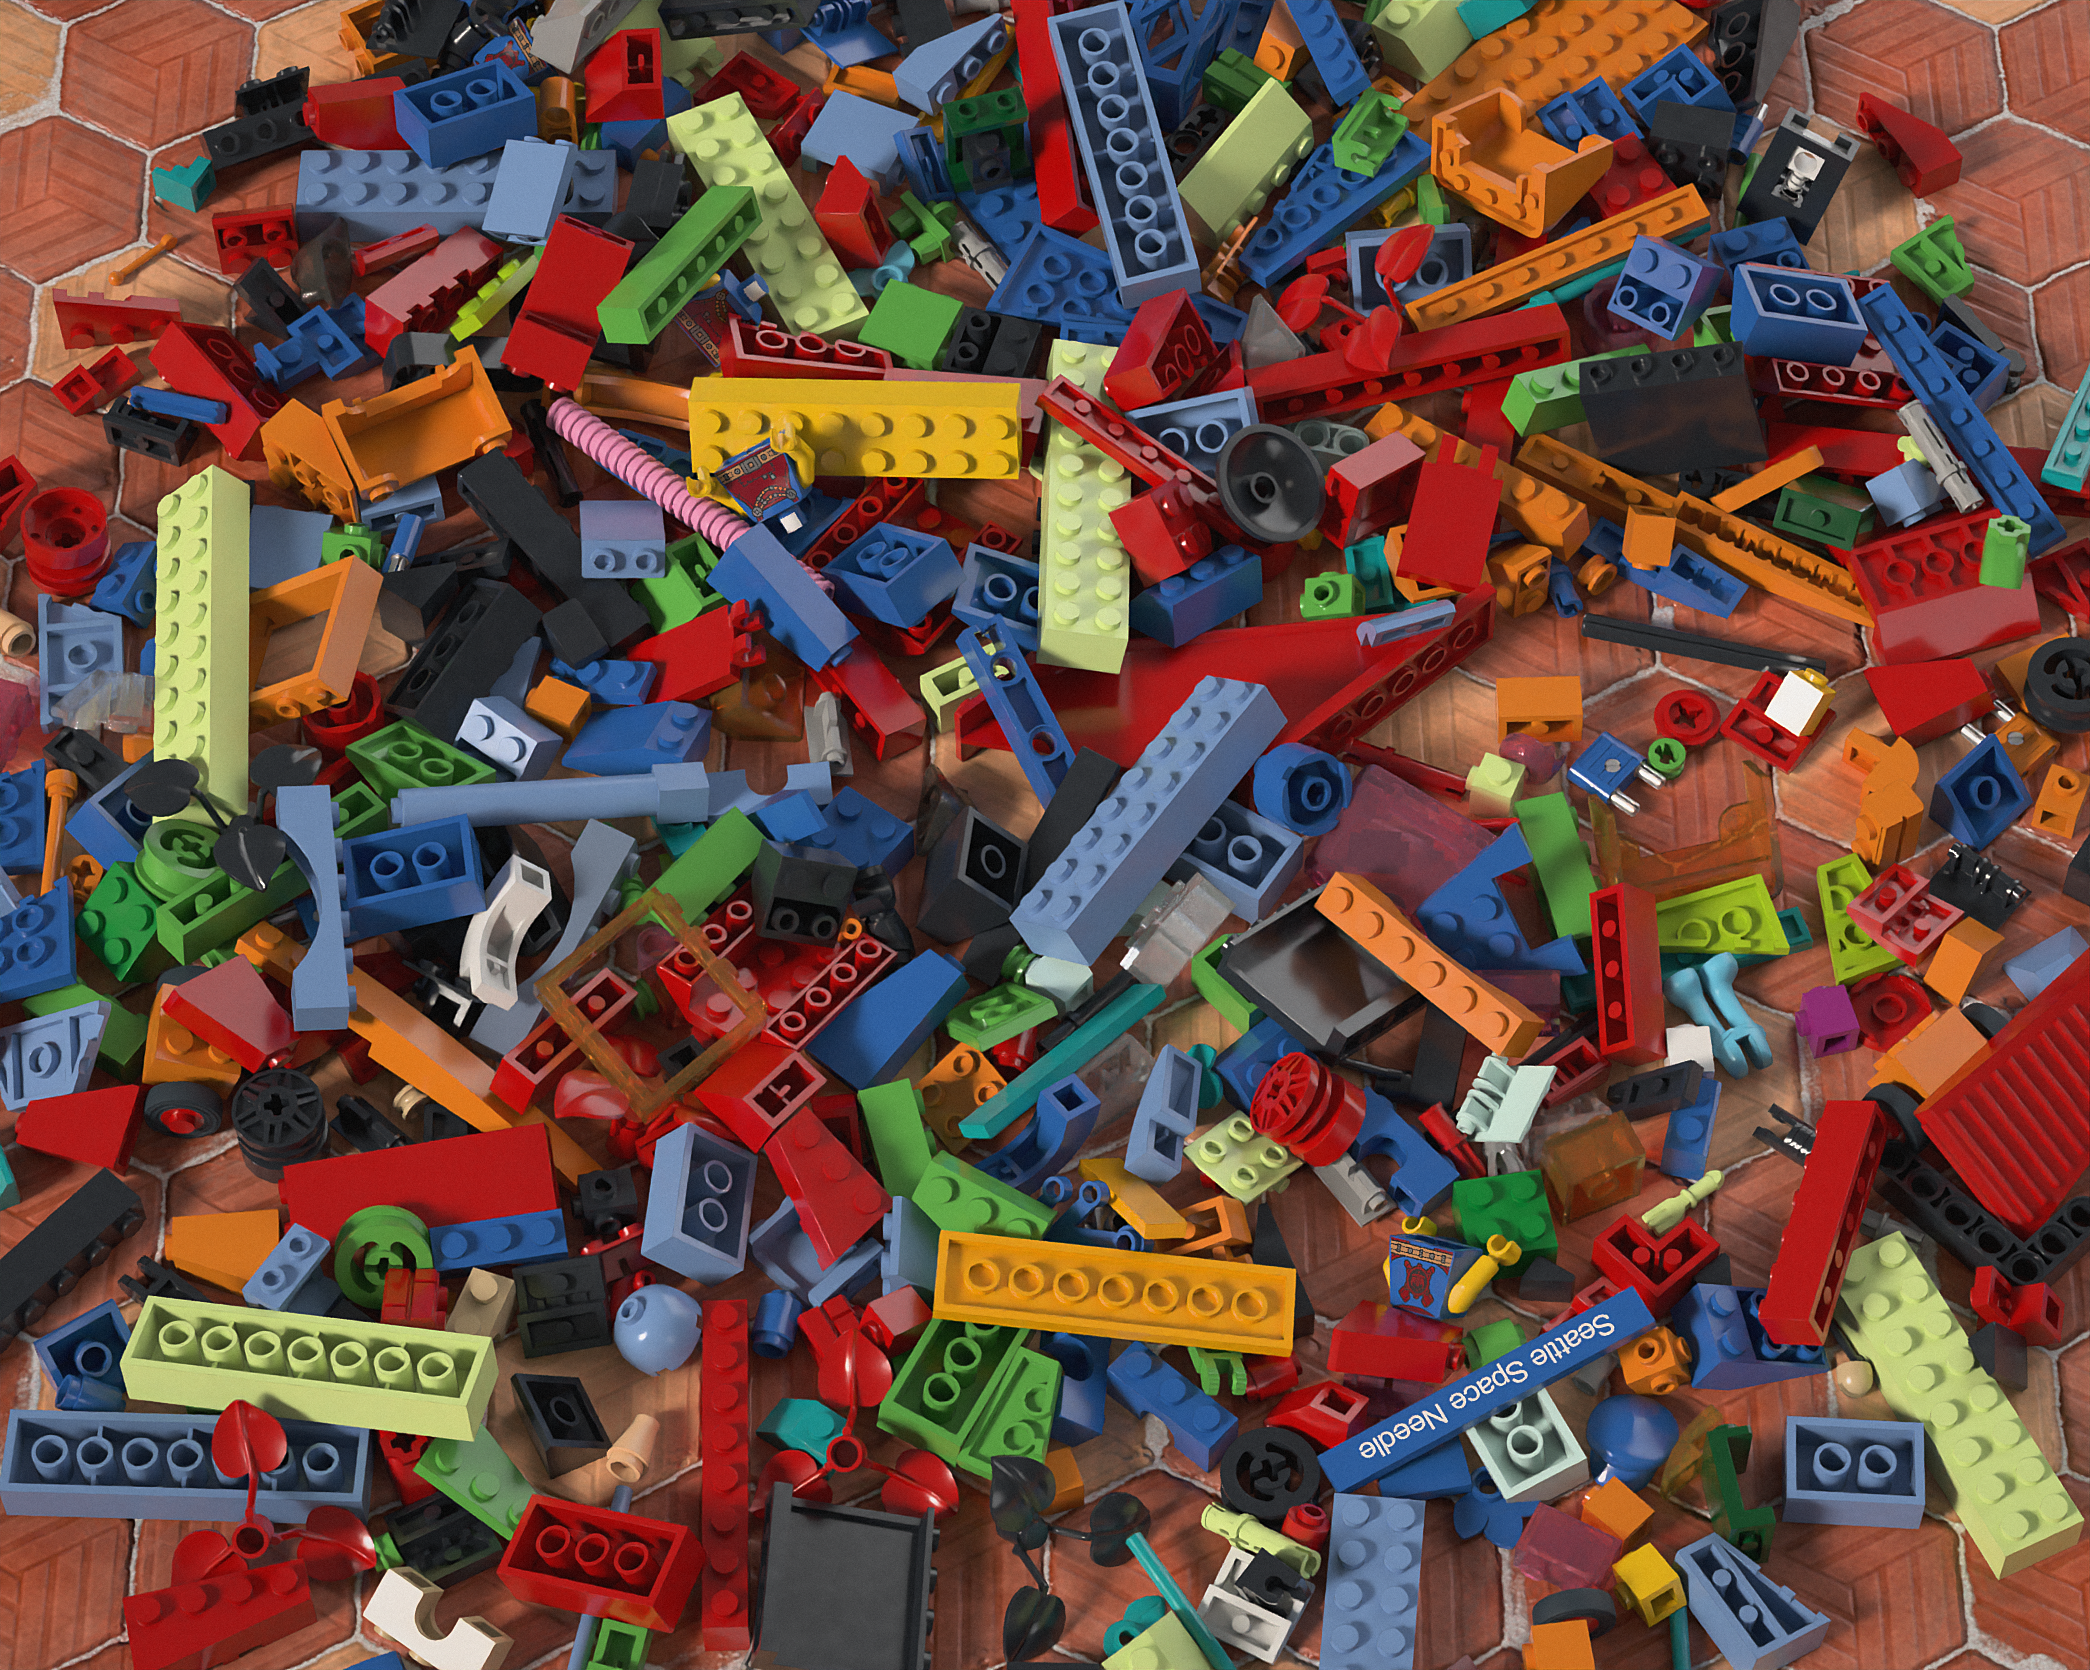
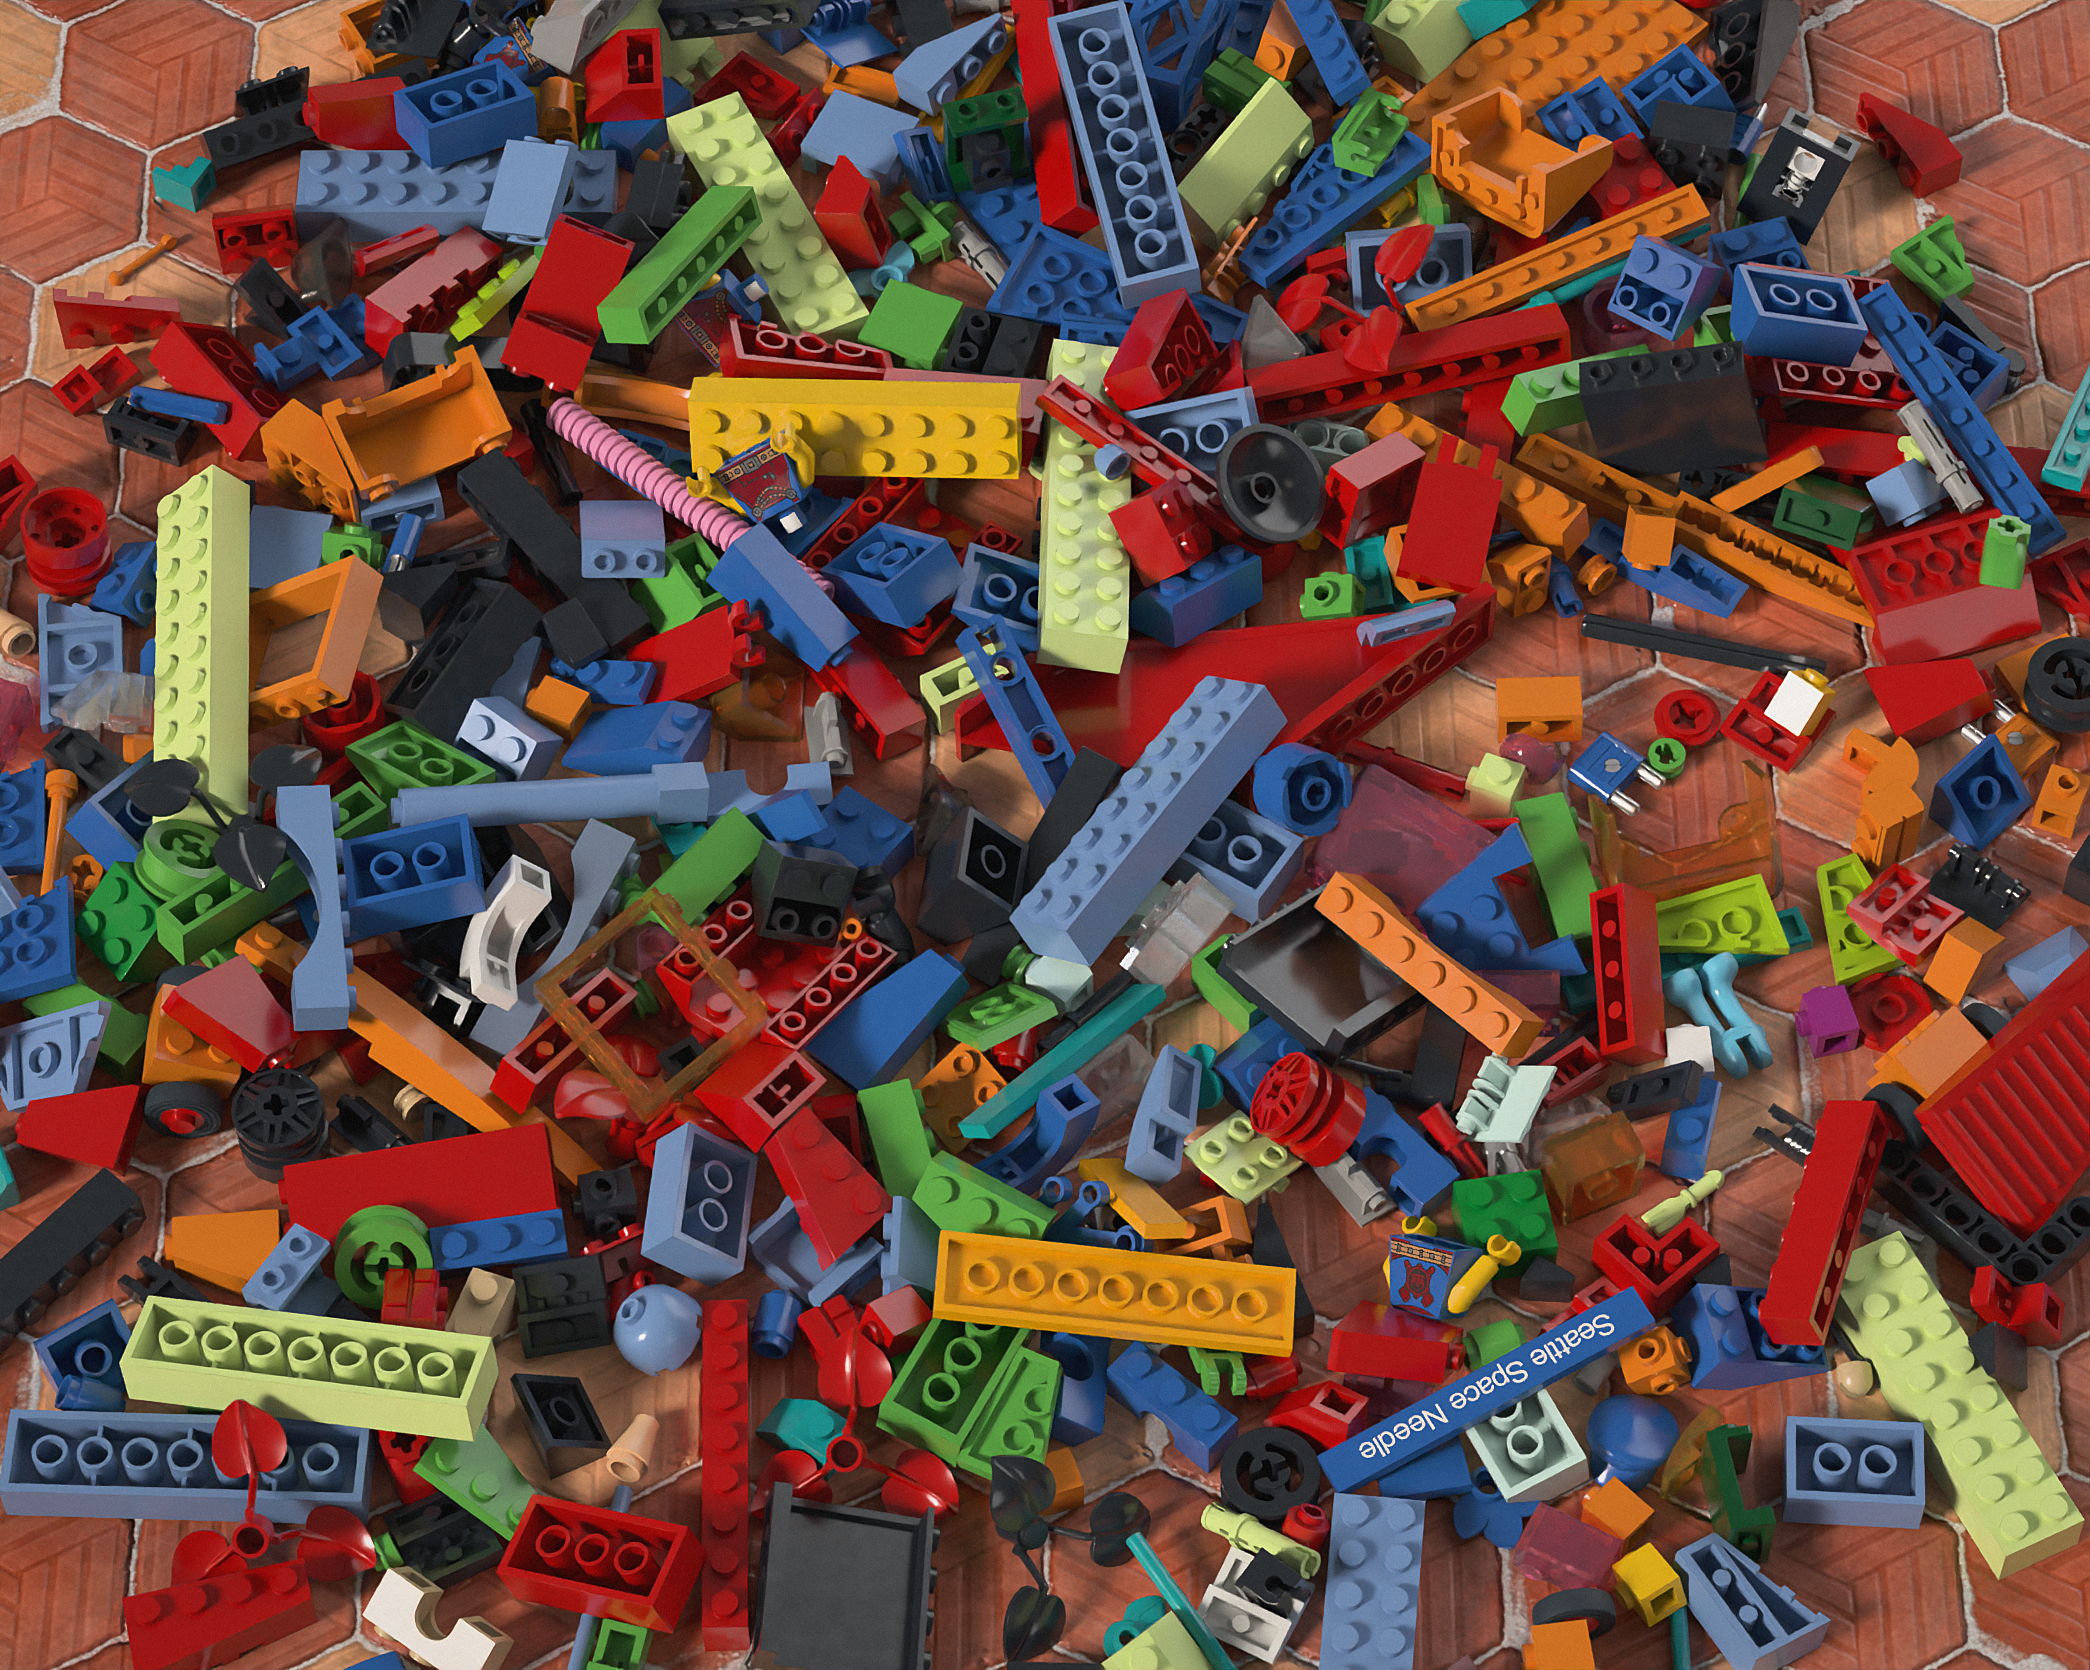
(1111, 461): none -> medium blue hinge

